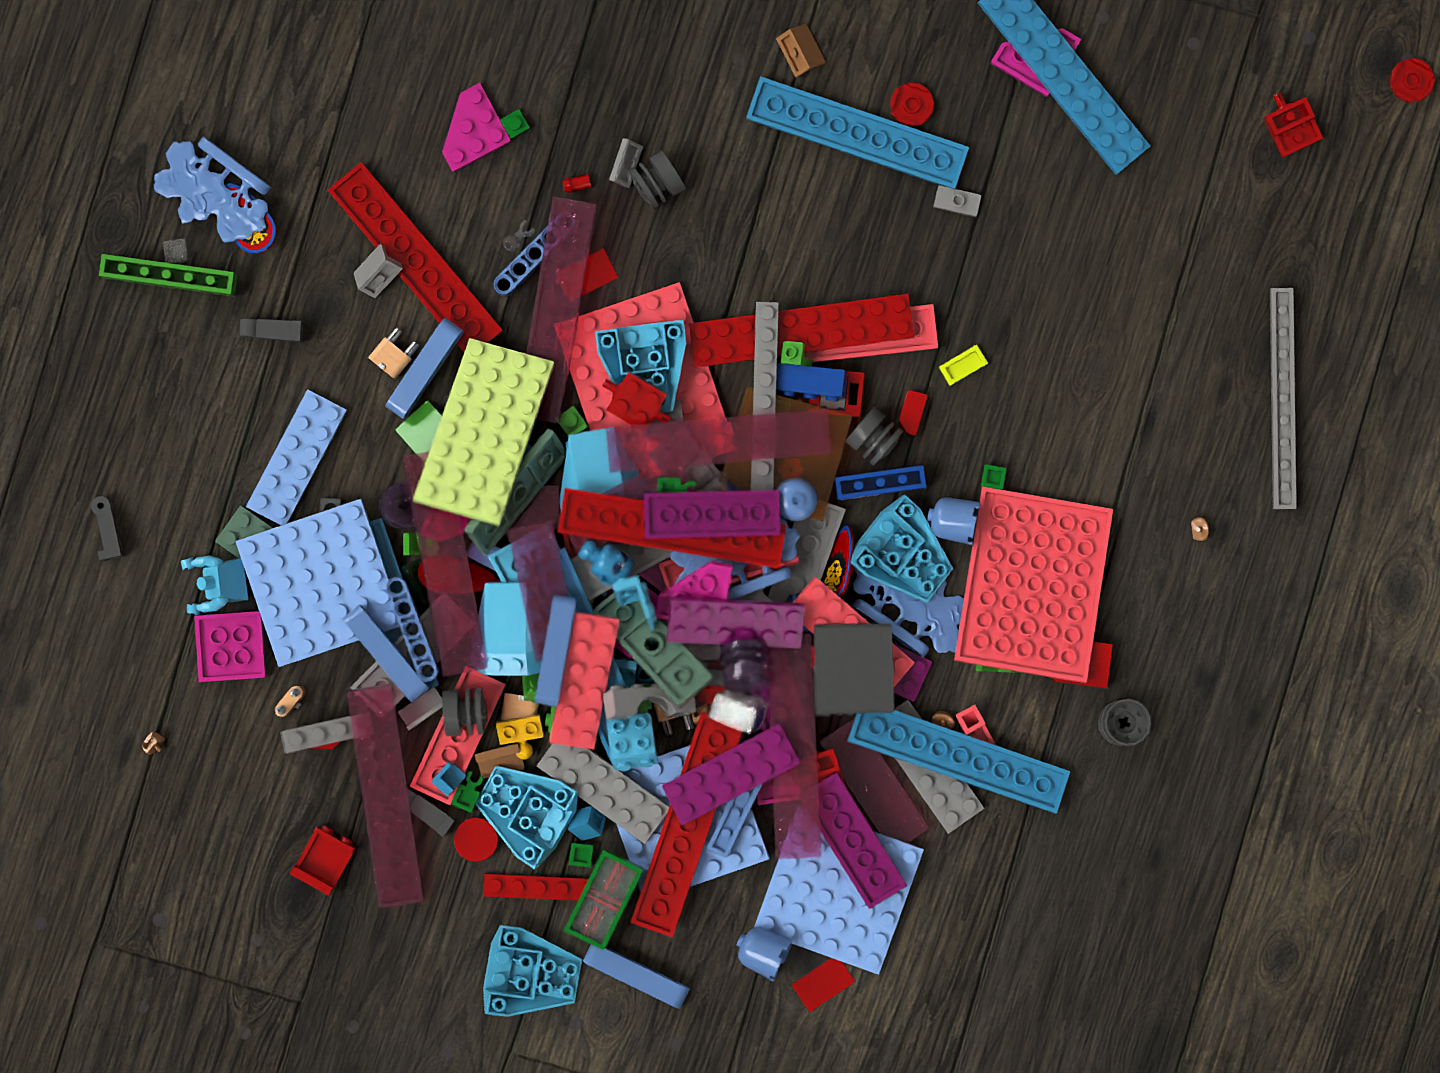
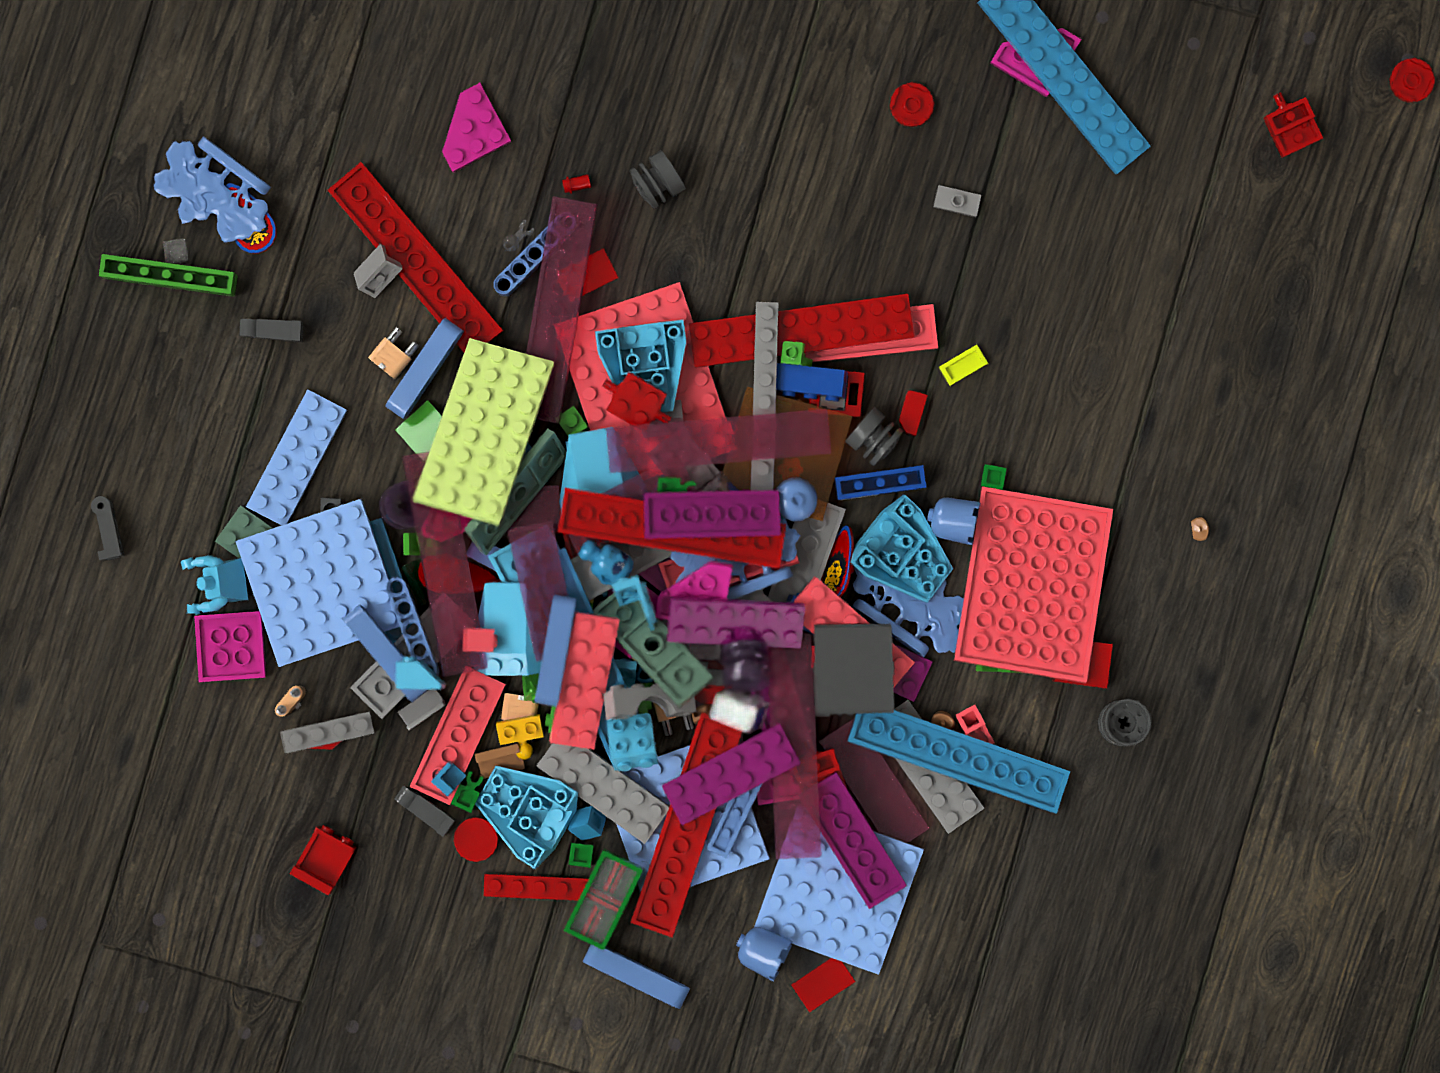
(152, 743): medium nougat piece -> none
(385, 796): clear pink plate -> none
(416, 675): none -> medium azure slope
(463, 712): dark grey wheel -> none
(479, 640): none -> coral brick
(515, 124): green plate -> none
(527, 974): medium azure wedge -> none
(626, 160): light grey plate -> none
(800, 50): medium nougat panel -> none
(857, 133): dark azure plate -> none
(1283, 398): light grey plate -> none

